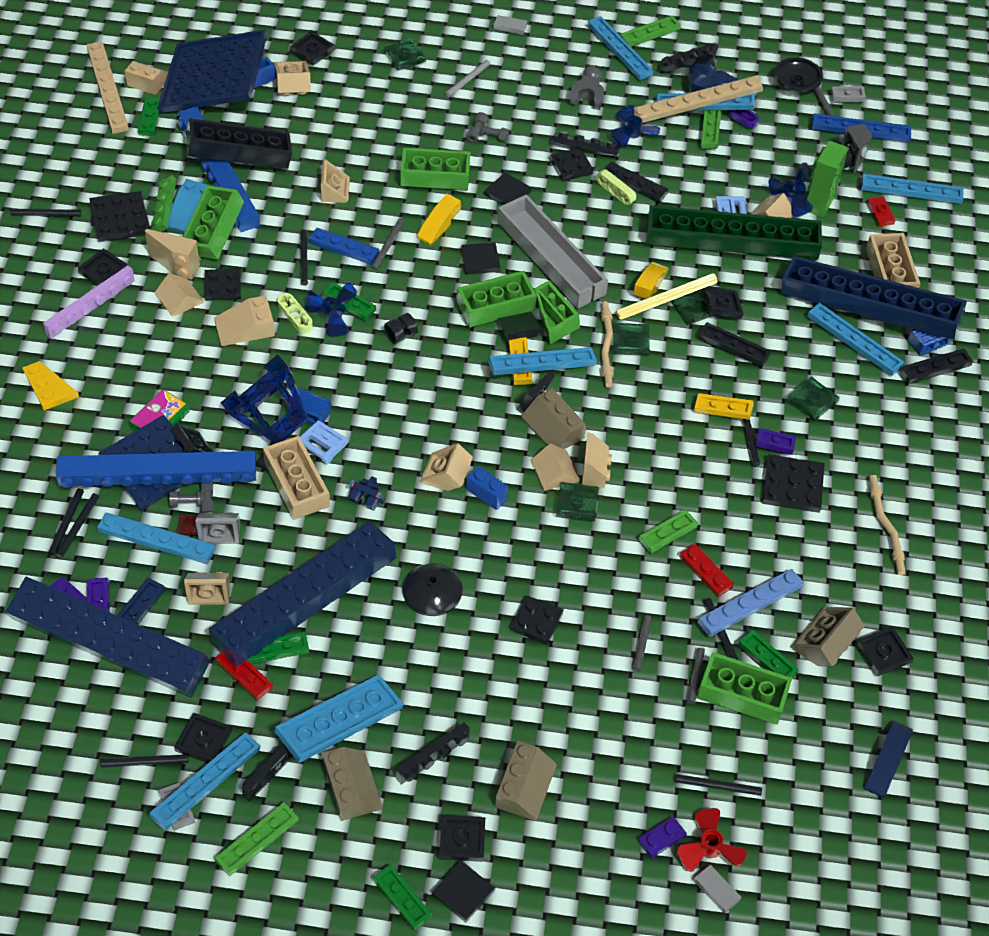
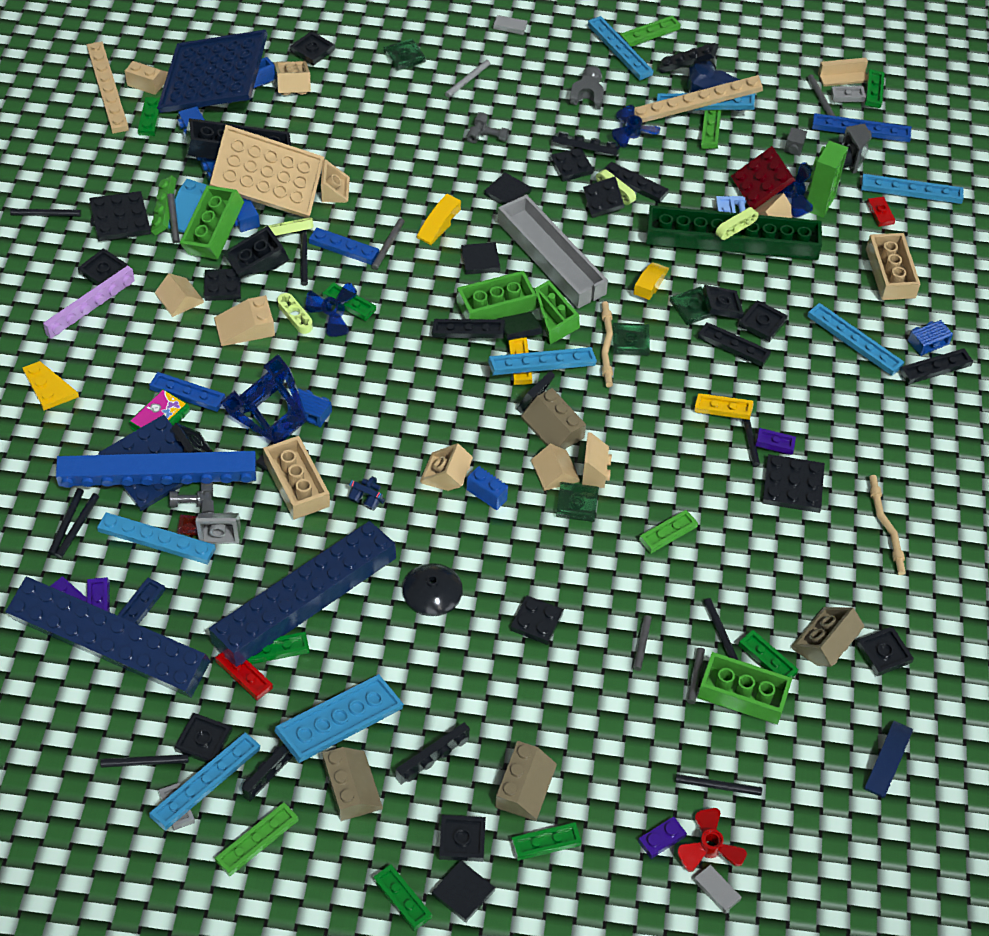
(173, 218): none -> flat silver bar
(174, 253): tan slope -> none
(188, 391): none -> blue plate
(207, 588): tan slope -> none
(257, 253): none -> black slope
(267, 171): none -> tan plate
(291, 226): none -> yellowish green beam
(326, 438): light blue plate -> none
(402, 327): black wheel -> none
(435, 168): bright green brick -> none
(468, 328): none -> black plate
(546, 841): none -> green plate
(603, 197): none -> black plate
(667, 296): light yellow axle -> none
(706, 570): red plate -> none
(737, 223): none -> yellowish green beam
(745, 117): dark purple plate -> none
(750, 602): medium blue plate -> none
(762, 178): none -> dark red plate
(763, 321): none -> black plate
(795, 141): none -> dark grey brick
(798, 74): black dish -> none
(813, 398): clear green plate -> none
(843, 72): none -> tan panel
(874, 88): none -> green plate
(874, 297): dark blue brick -> none

